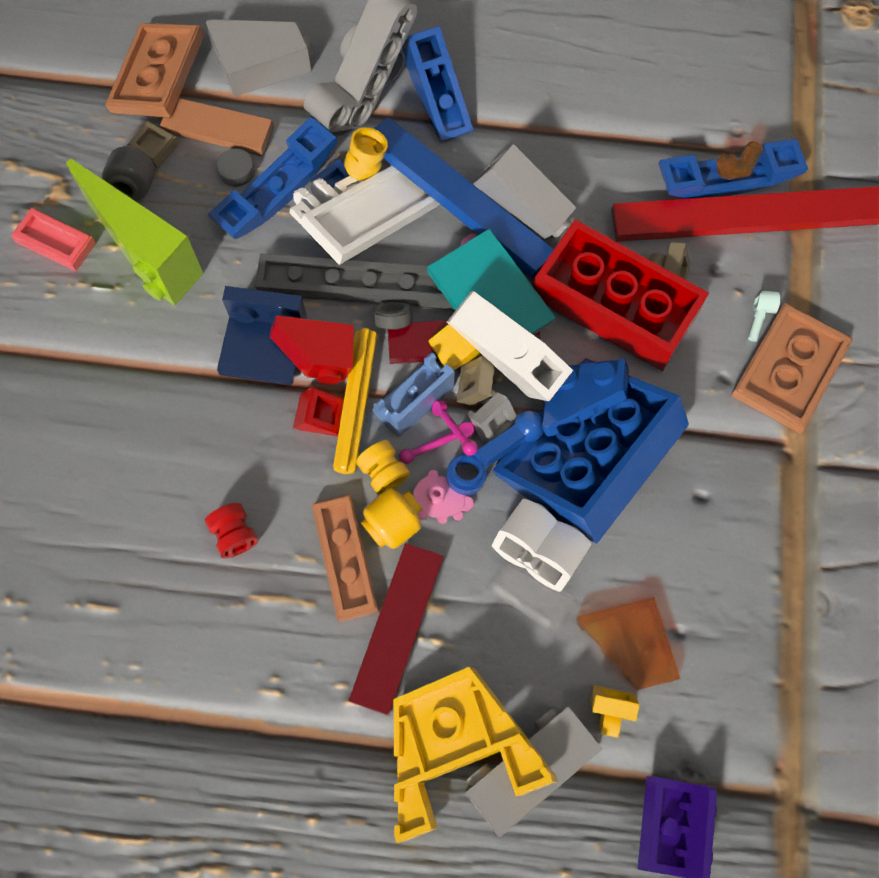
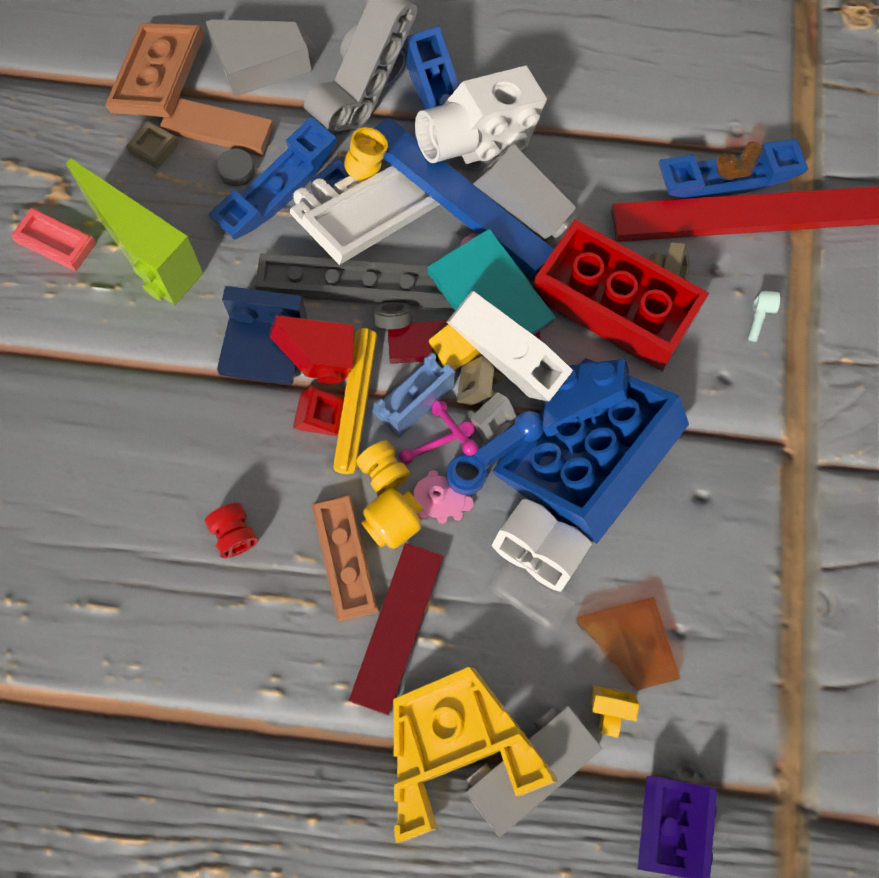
(129, 171): dark grey head -> none
(482, 117): none -> white brick
(792, 368): nougat tile -> none

